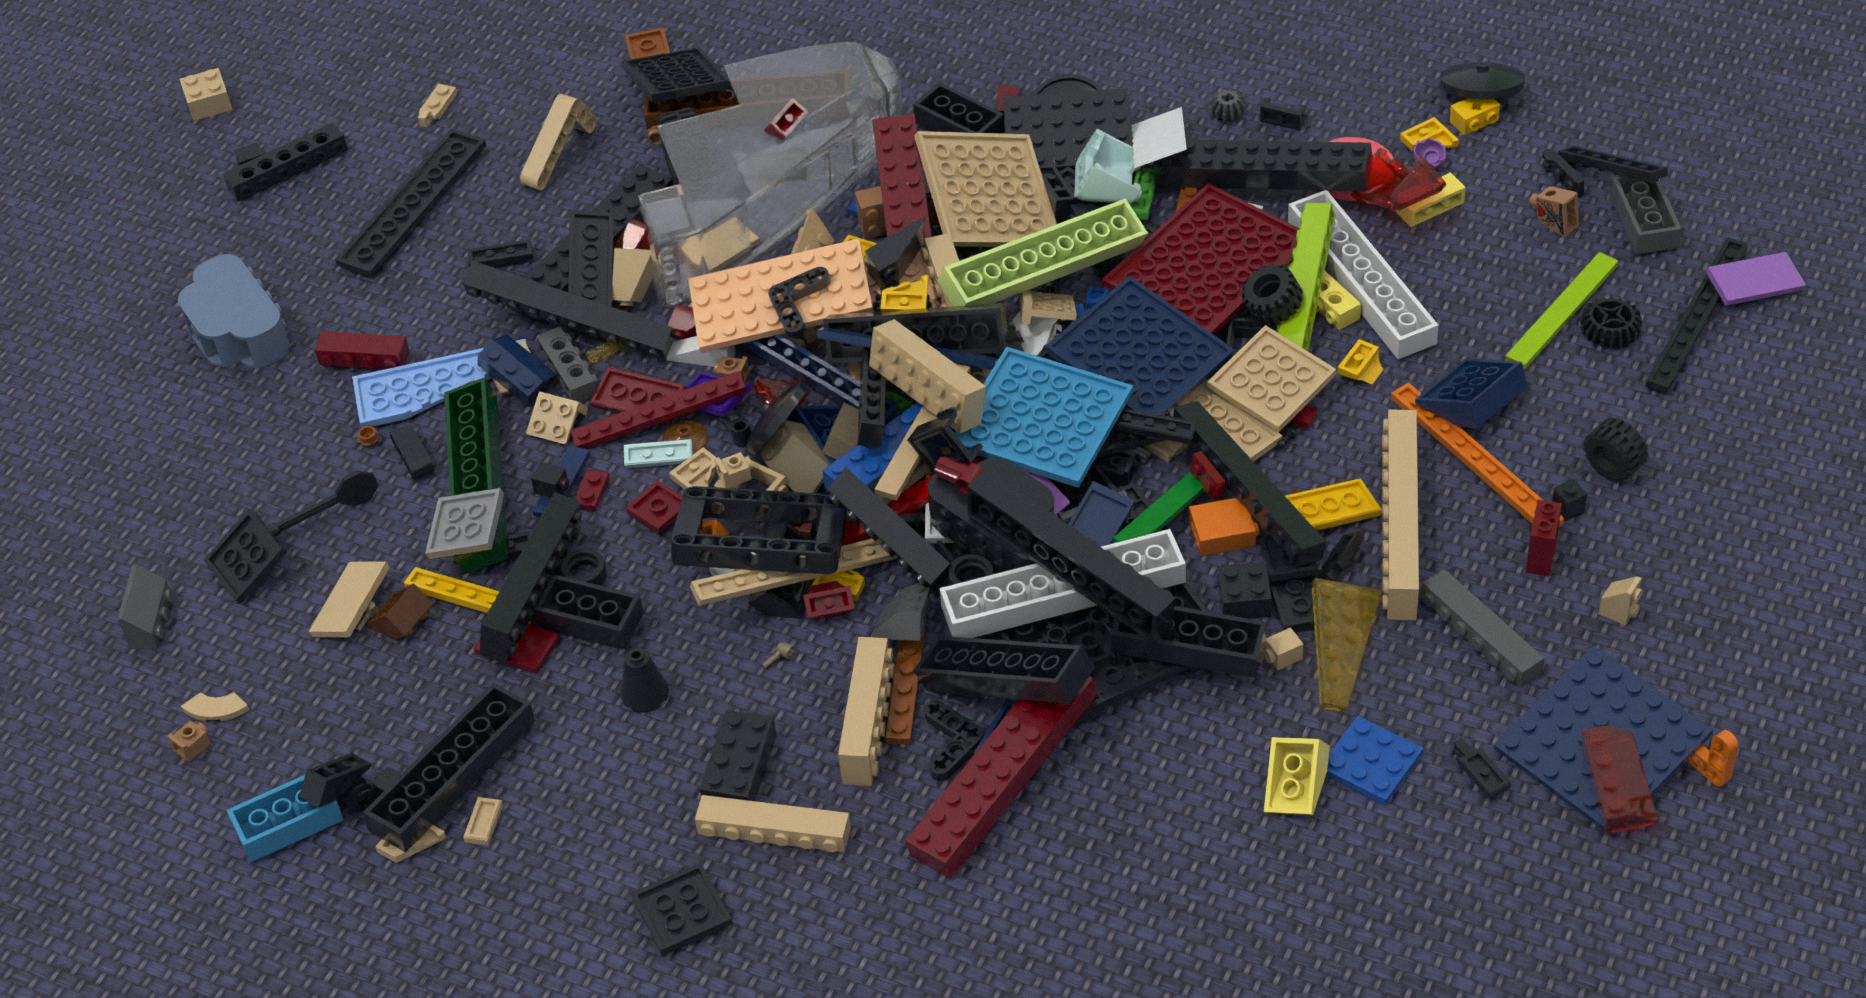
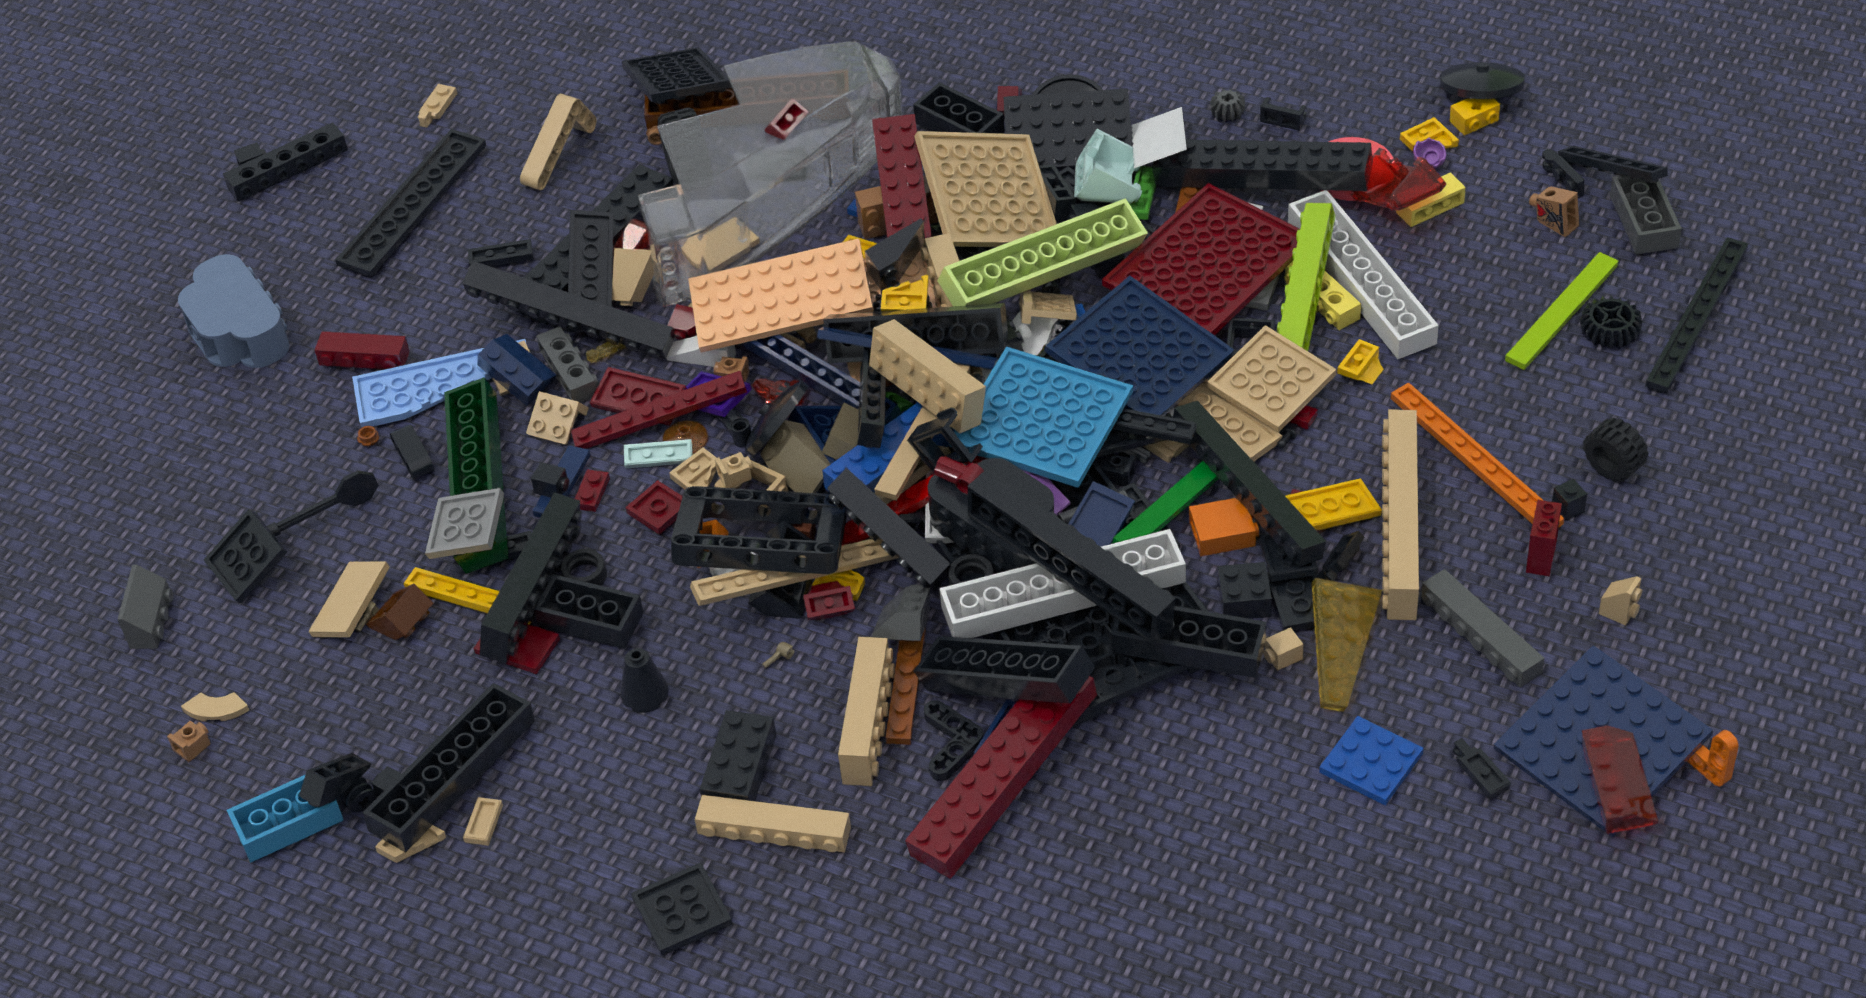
(206, 94): tan brick -> none
(647, 43): dark orange plate -> none
(790, 295): black beam -> none
(812, 234): tan wing -> none
(1095, 295): blue tile -> none
(1207, 475): dark red plate -> none
(1259, 298): black tyre -> none
(1295, 775): light yellow slope -> none
(1474, 391): dark blue slope -> none
(1755, 278): medium lavender tile -> none

